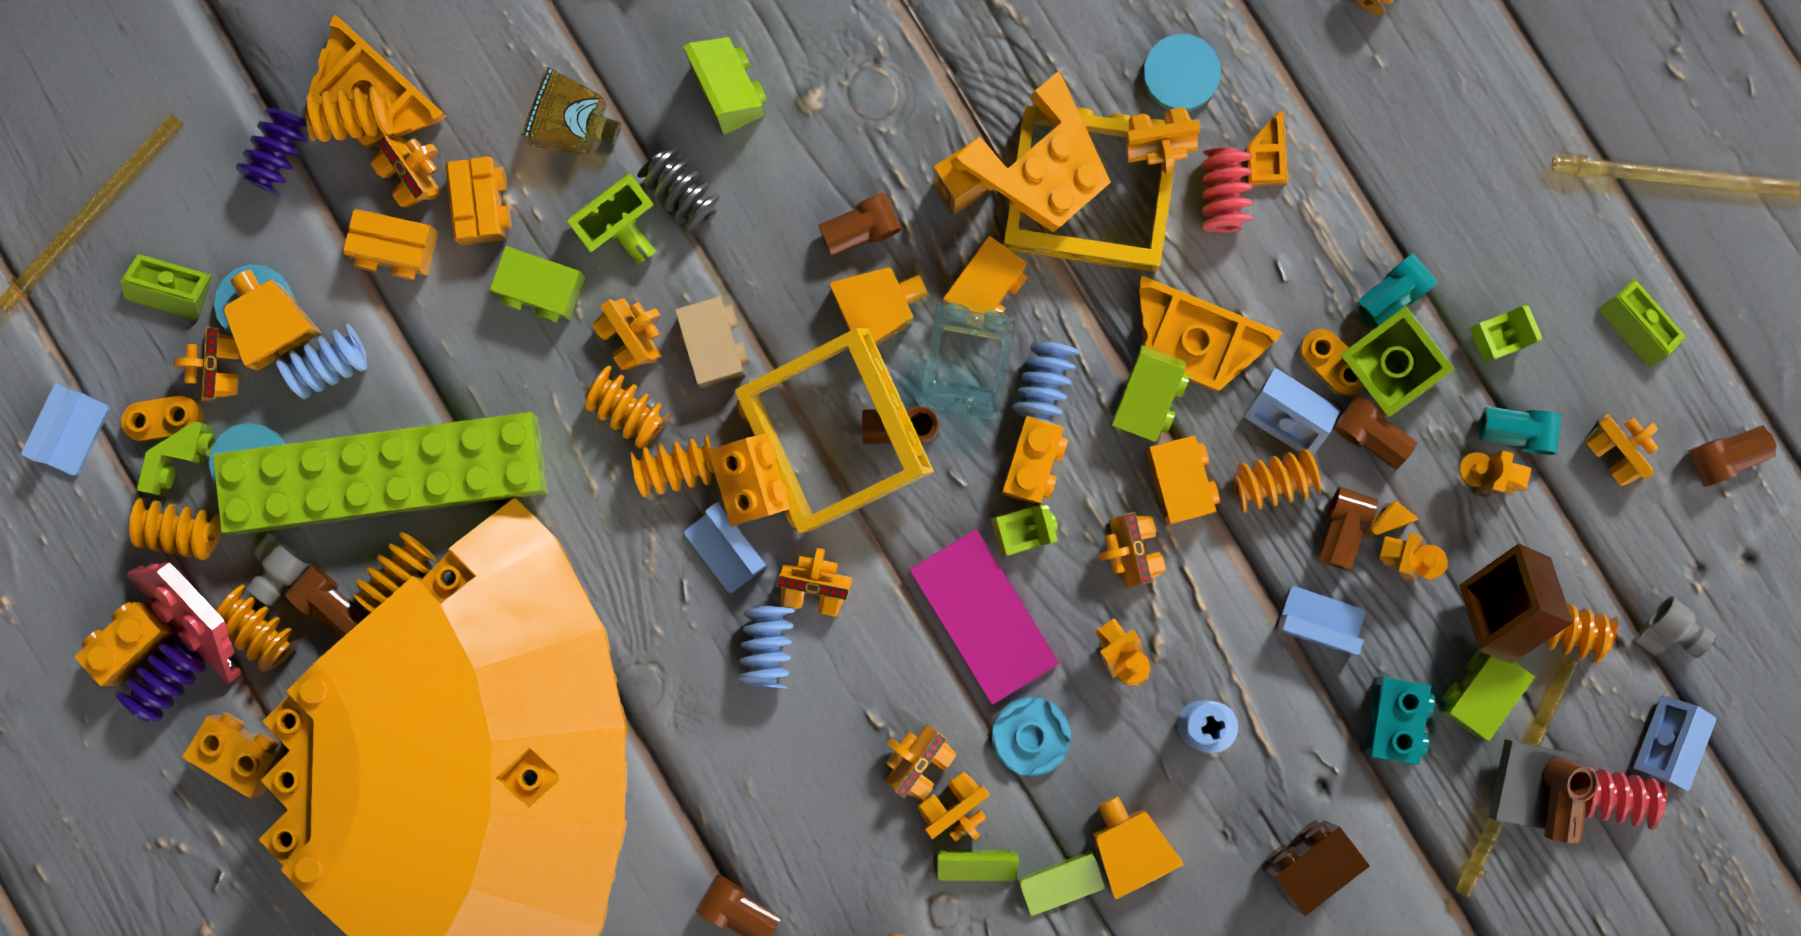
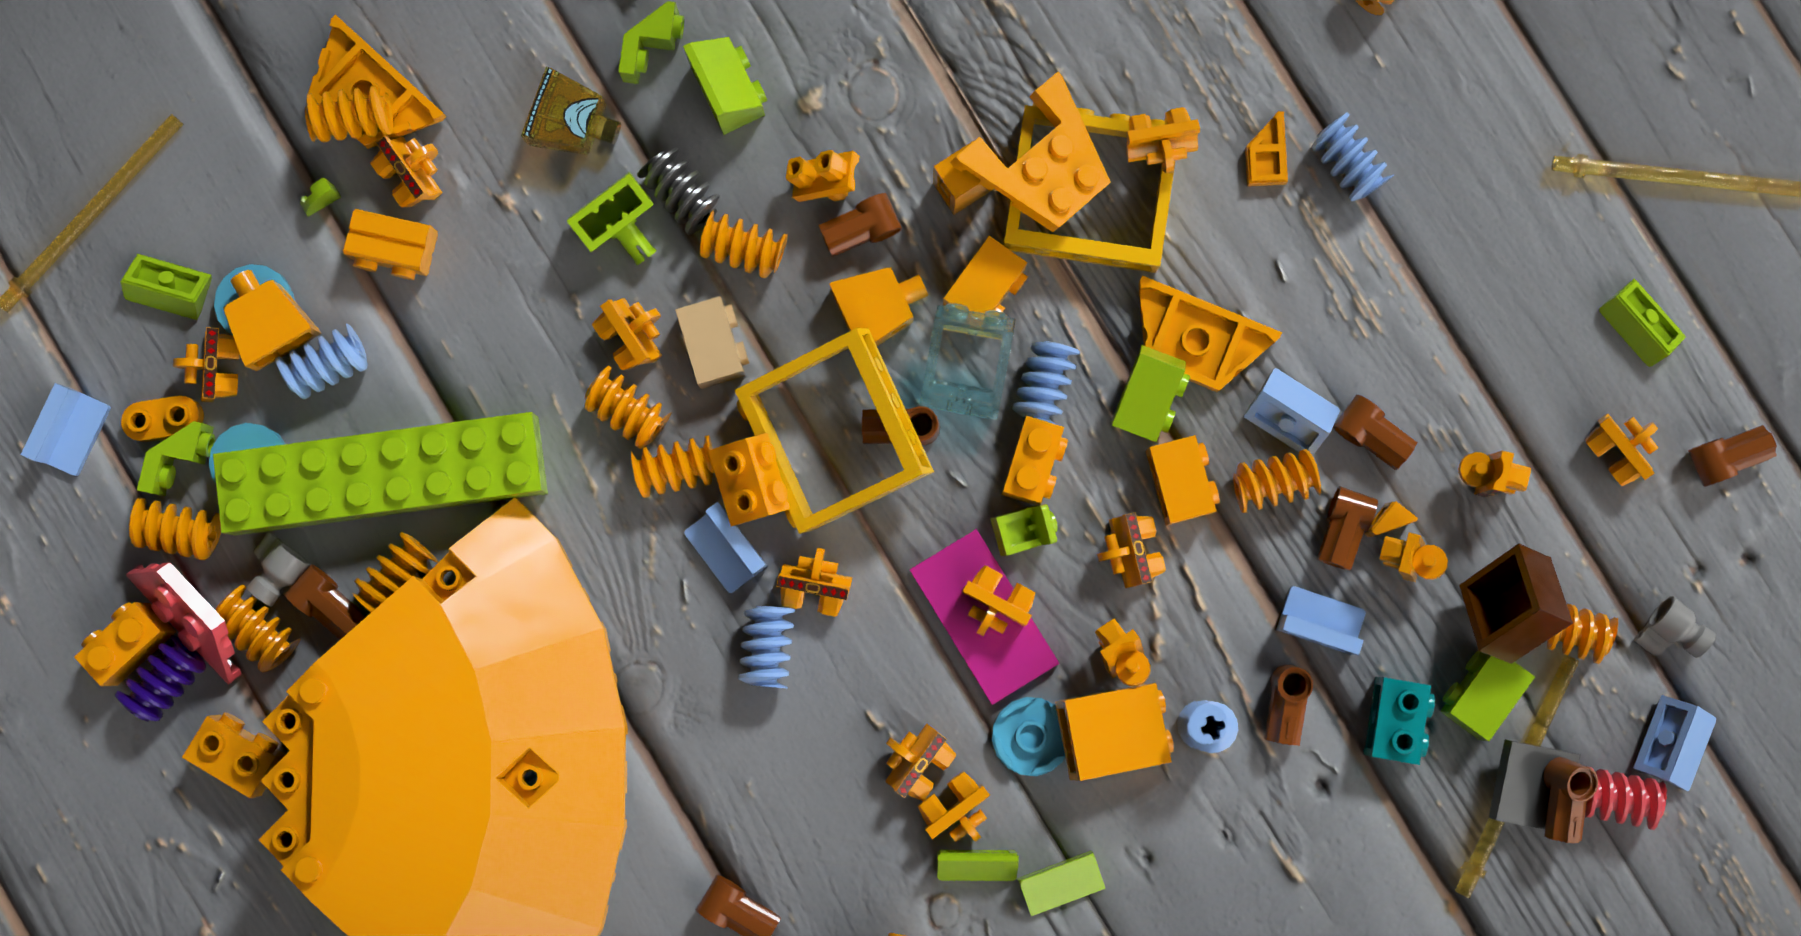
(272, 149): dark purple piece -> none
(322, 195): none -> lime tile
(477, 201): light orange brick -> none
(537, 284): lime brick -> none
(655, 31): none -> lime slope
(742, 245): none -> light orange piece
(826, 176): none -> light orange hips
(1015, 607): none -> light orange hips
(1114, 731): none -> light orange brick
(1131, 849): light orange torso -> none
(1181, 72): medium azure tile -> none
(1225, 190): coral piece -> none
(1287, 710): none -> dark orange piece
(1314, 866): reddish brown piece -> none
(1329, 366): light orange plate -> none
(1350, 158): none -> light blue piece
(1398, 361): lime slope -> none
(1402, 286): teal piece -> none
(1506, 333): lime bracket -> none
(1531, 430): teal piece -> none

